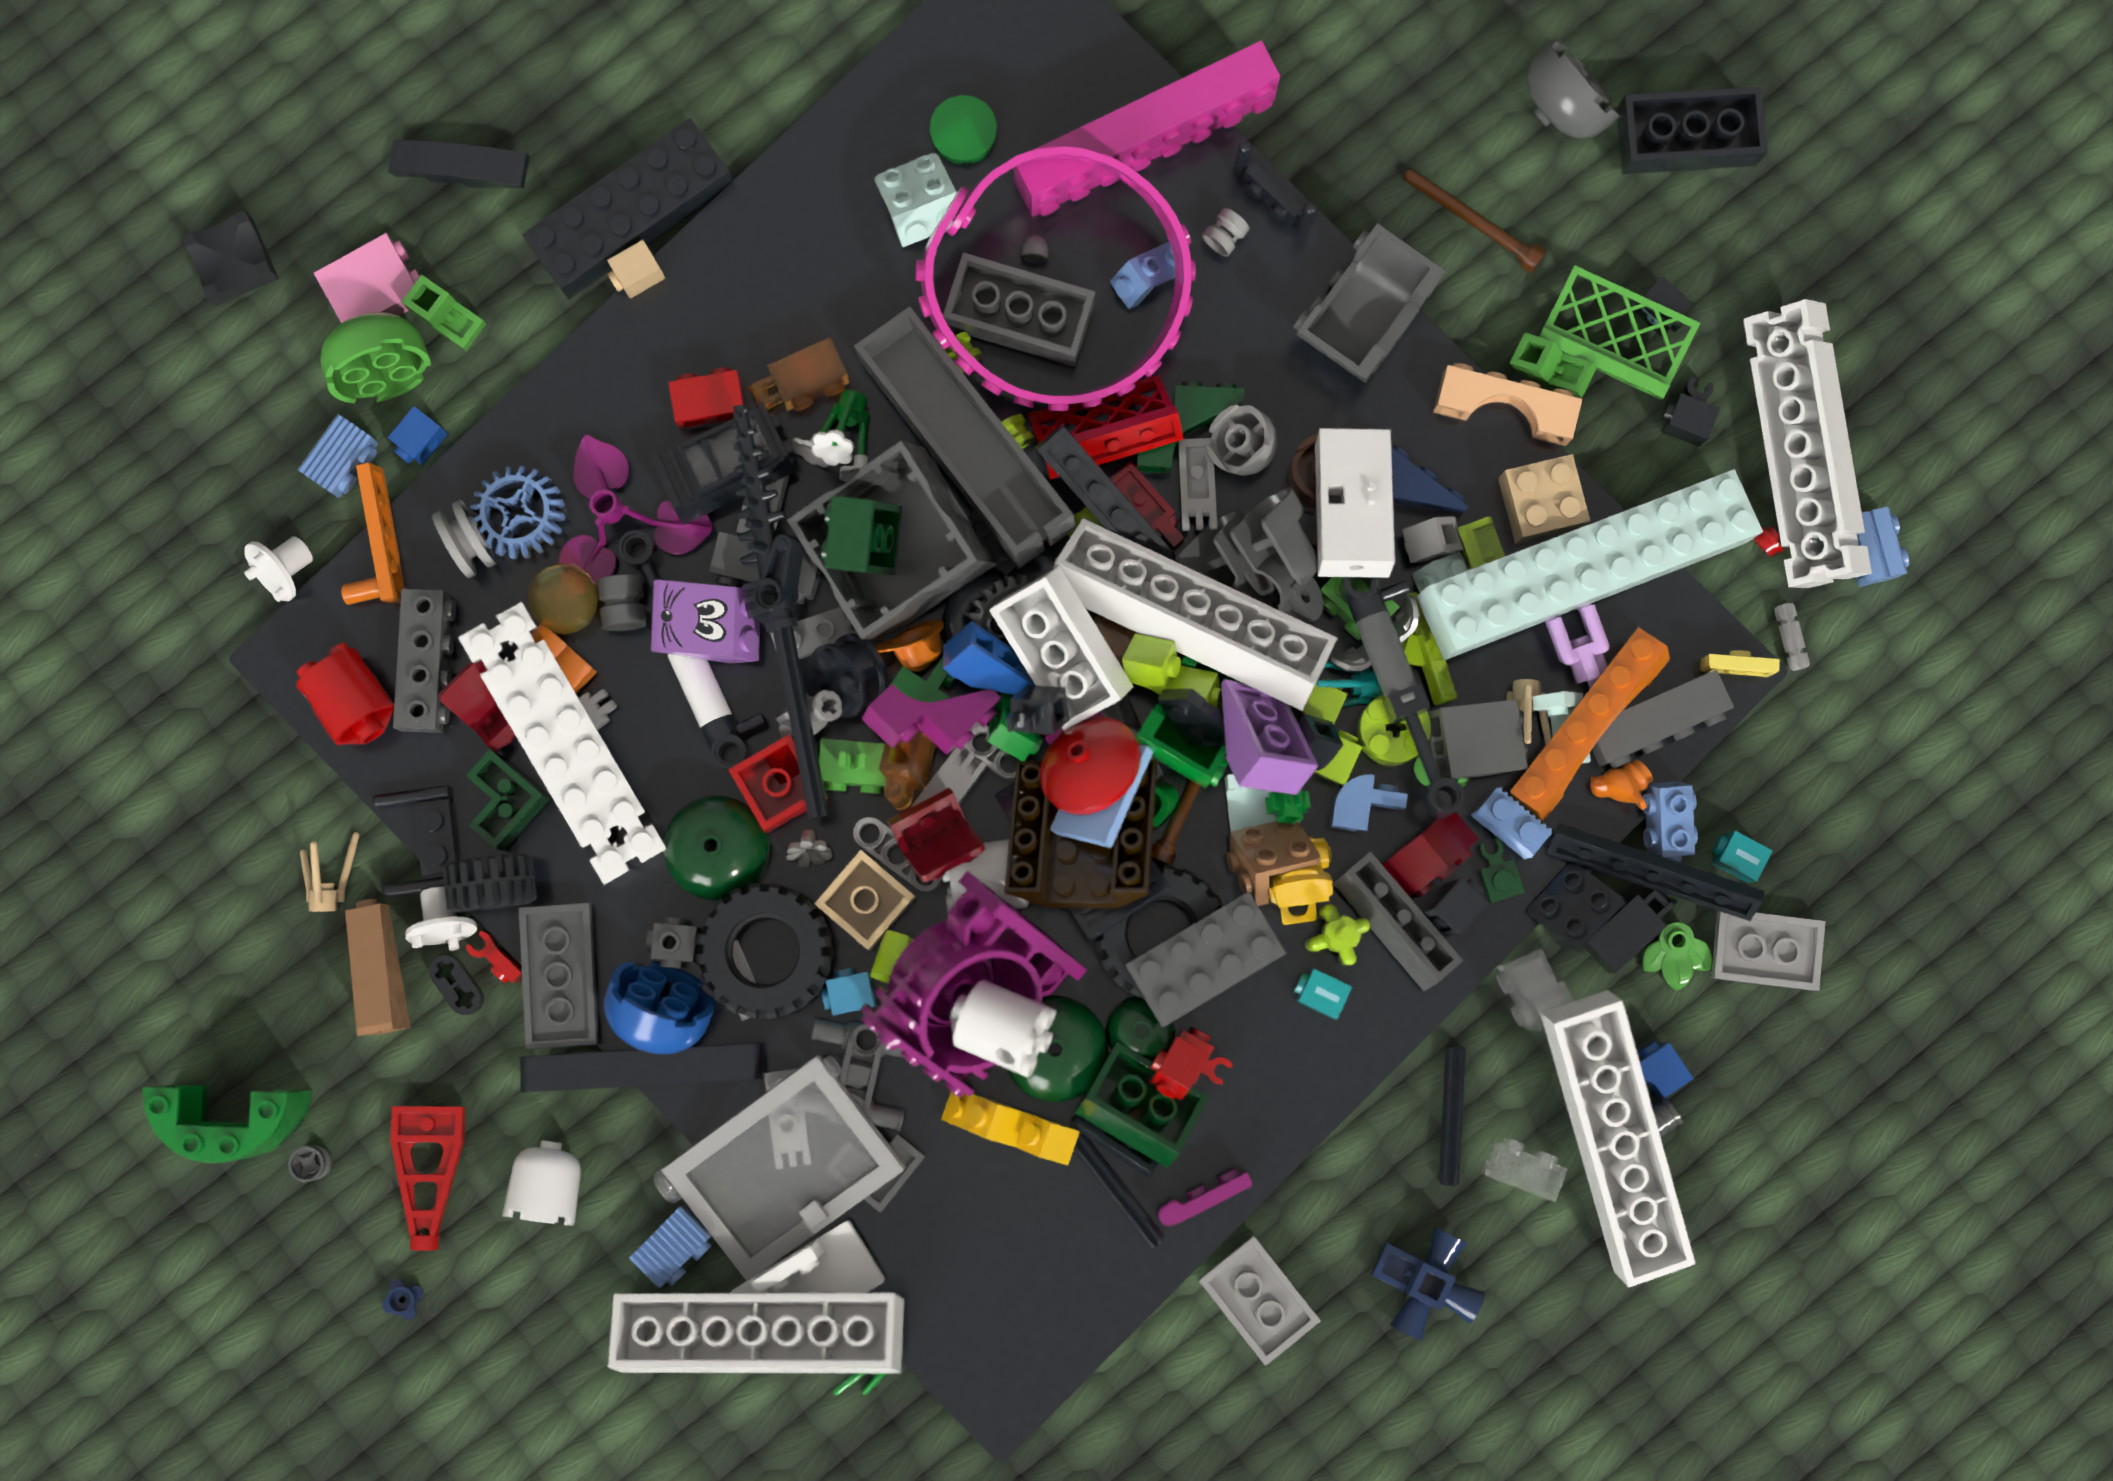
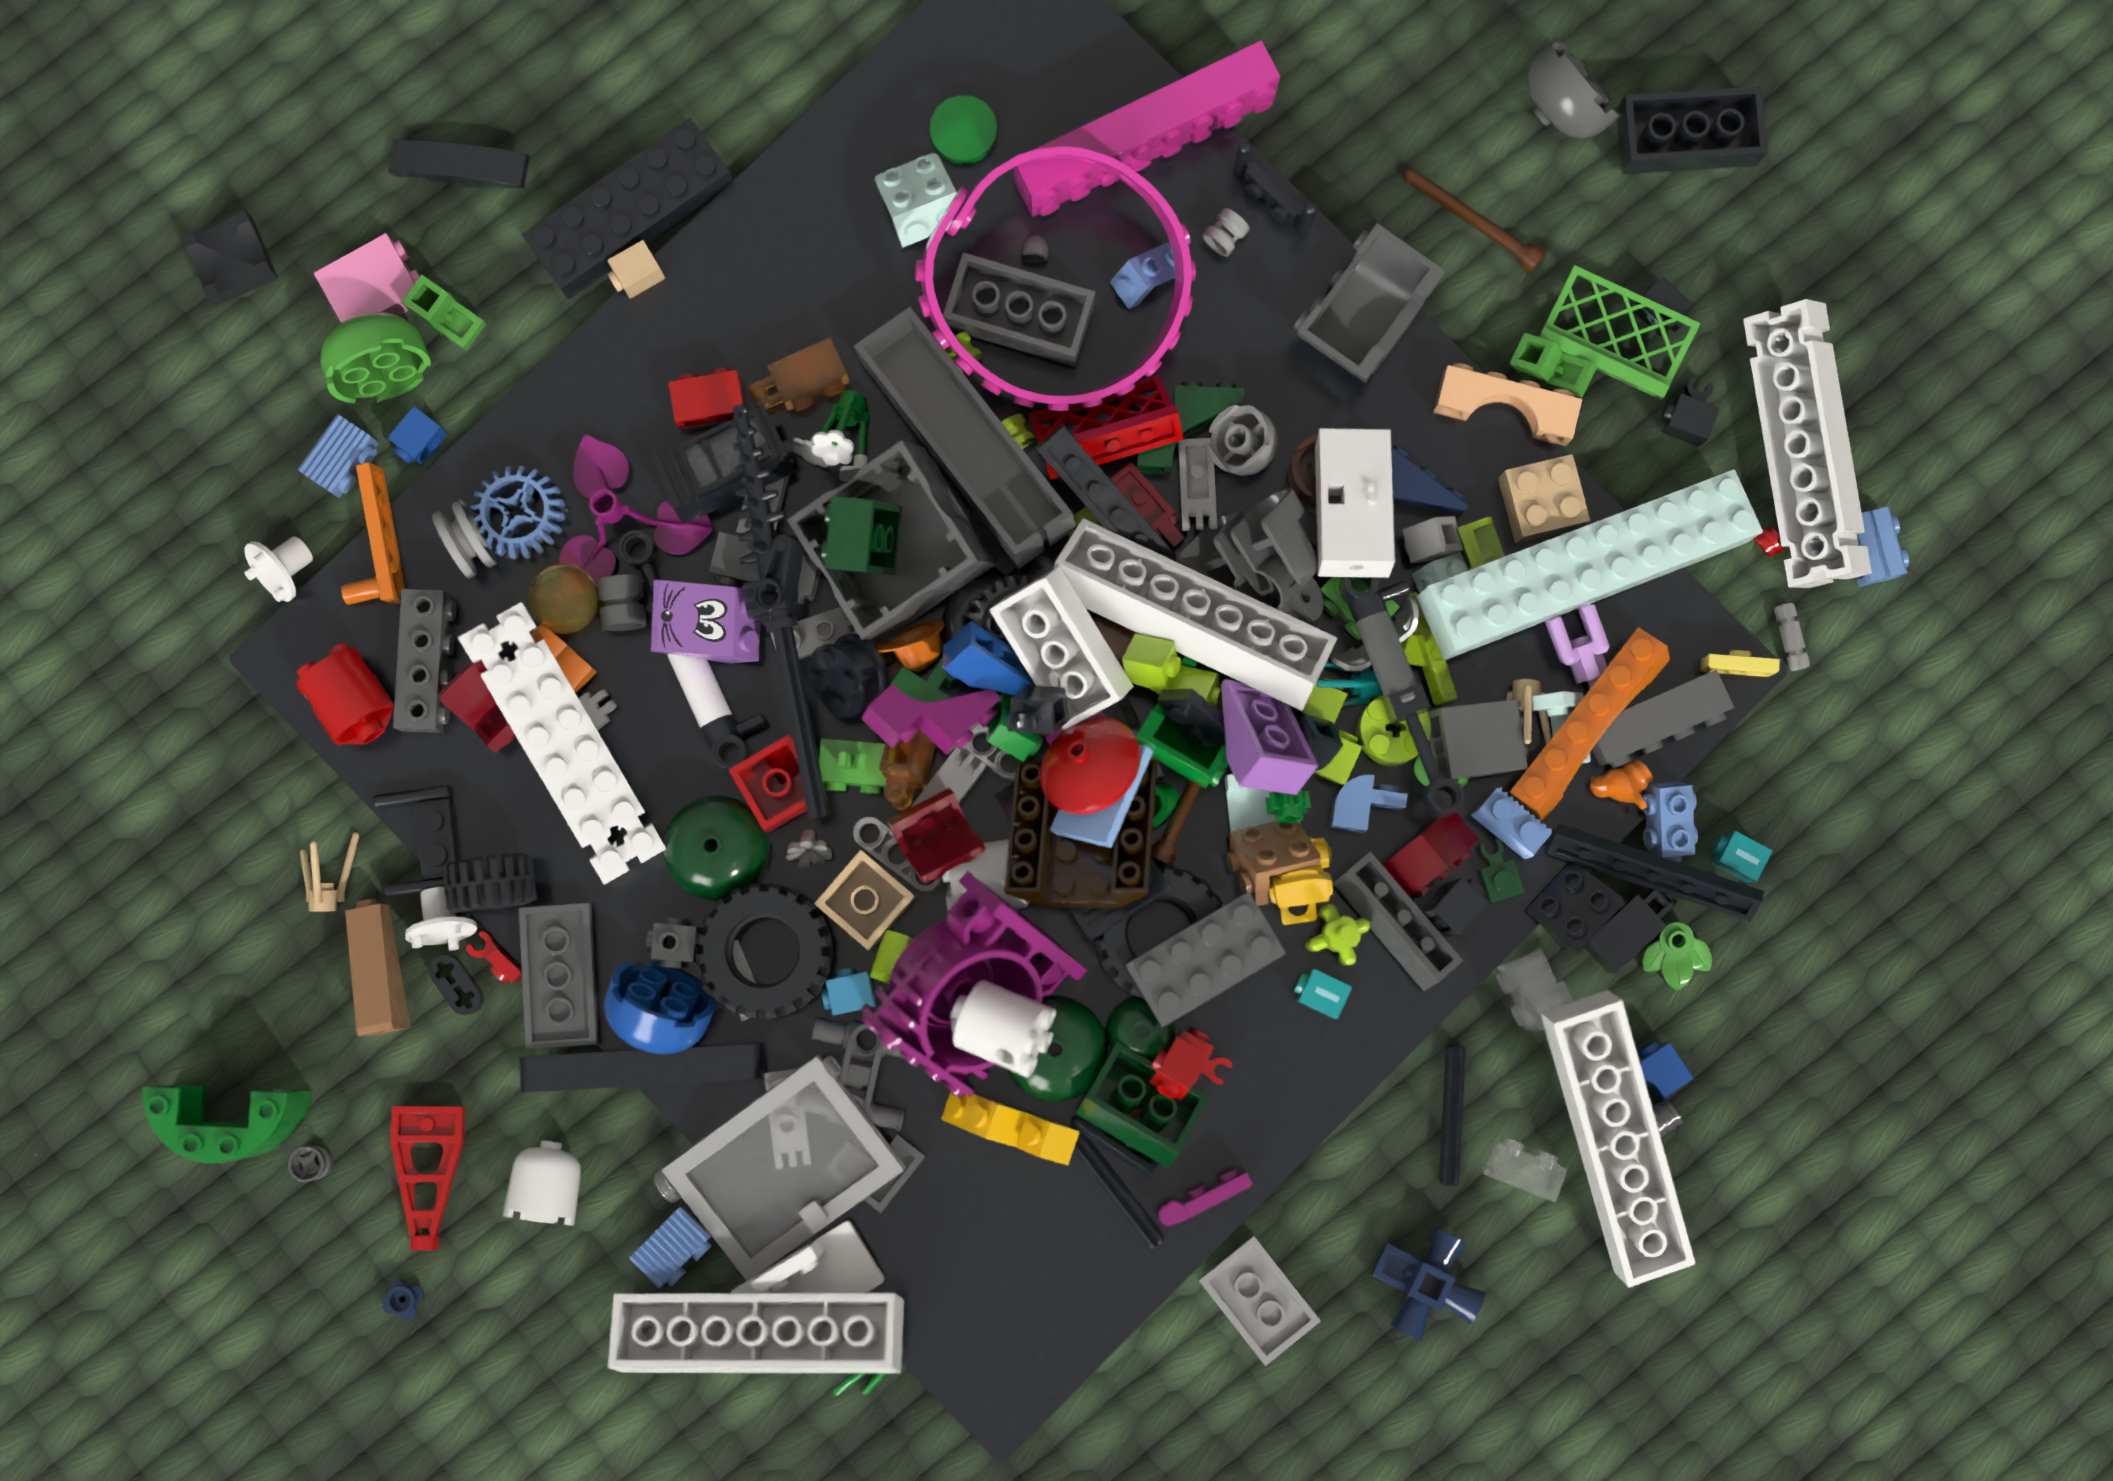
(512, 804): dark green brick -> none
(823, 708): light grey connector -> none
(1769, 950): light grey plate -> none

